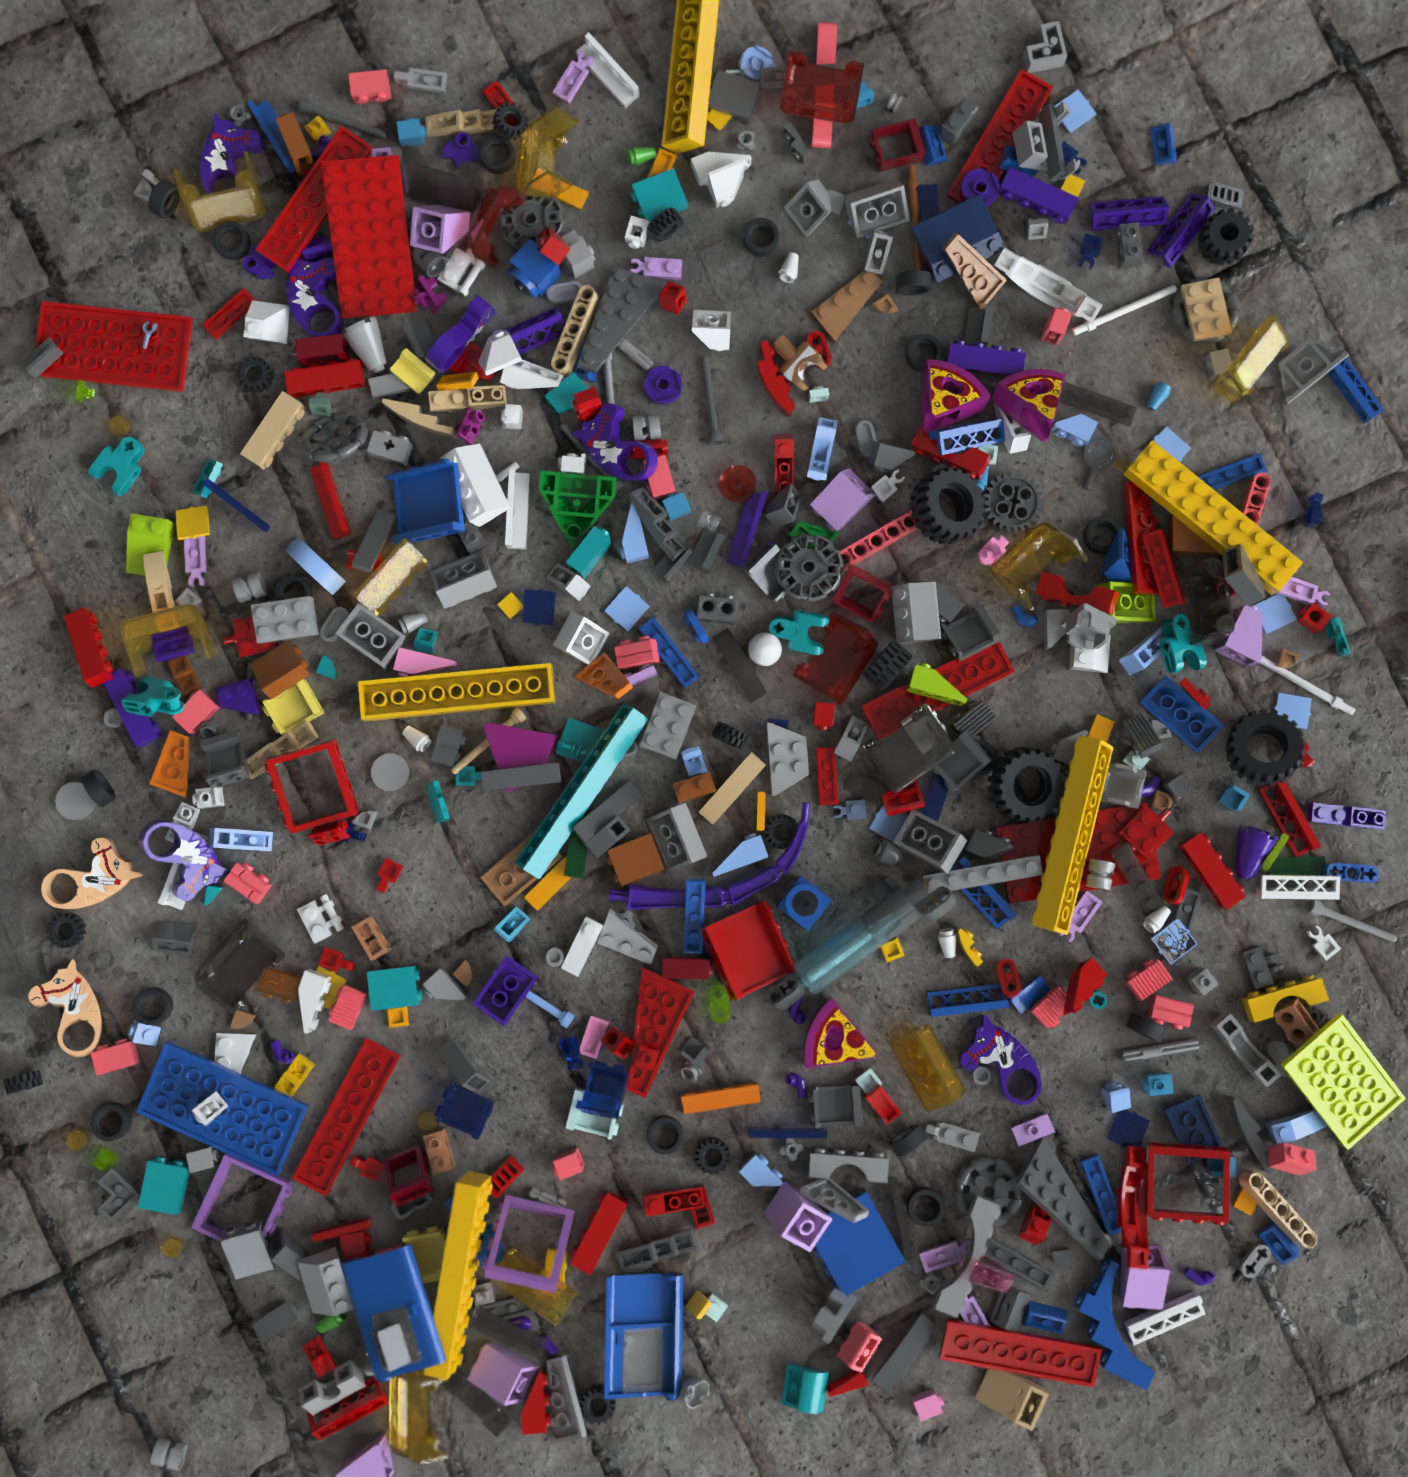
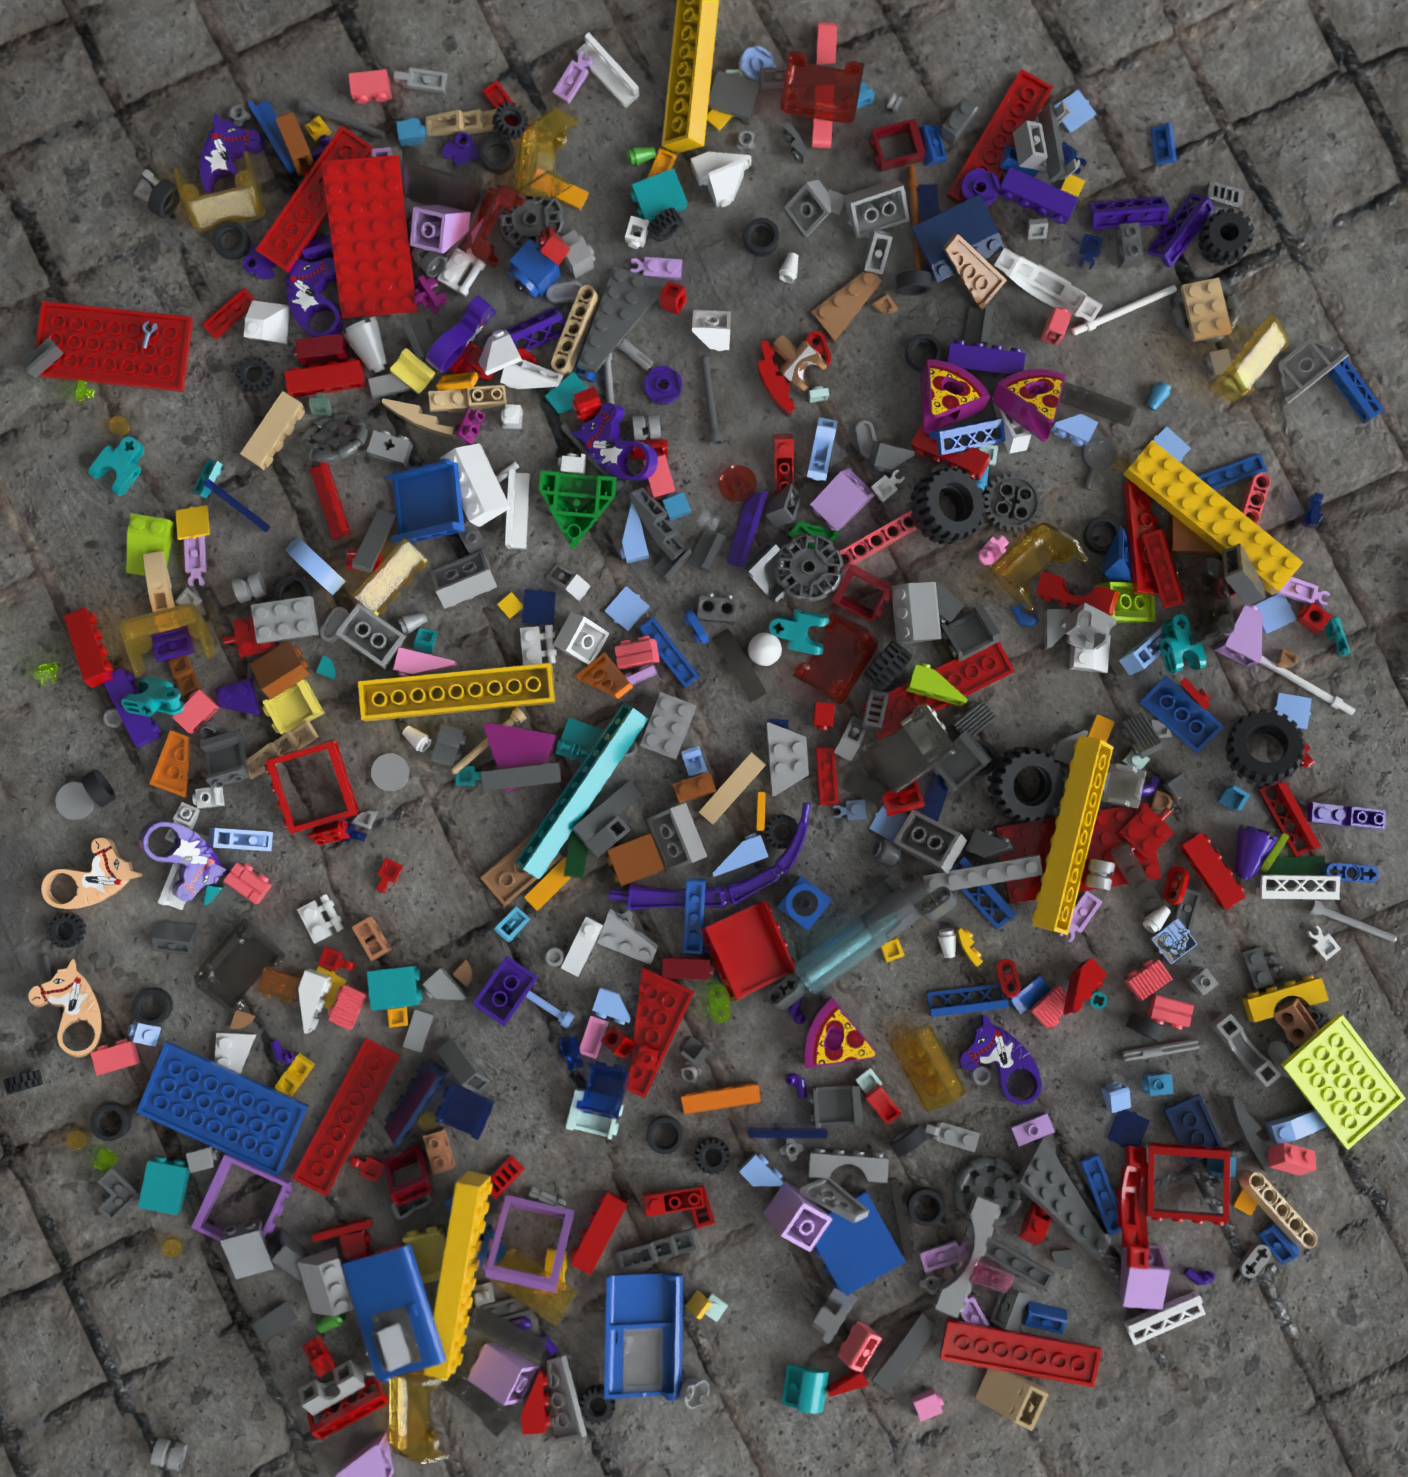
(46, 671): none -> clear neon green tile
(209, 1109): white slope -> none
(414, 1101): none -> dark blue slope
(418, 1030): none -> light grey tile
(437, 802): teal slope -> none
(526, 355): none -> red tile
(531, 645): none -> white plate
(568, 1163): coral brick -> none
(589, 552): teal brick -> none
(611, 1004): none -> light blue slope
(730, 735): black tyre -> none
(872, 726): none -> flat silver slope
(1049, 51): light grey brick -> none
(1102, 1330): blue arch -> none

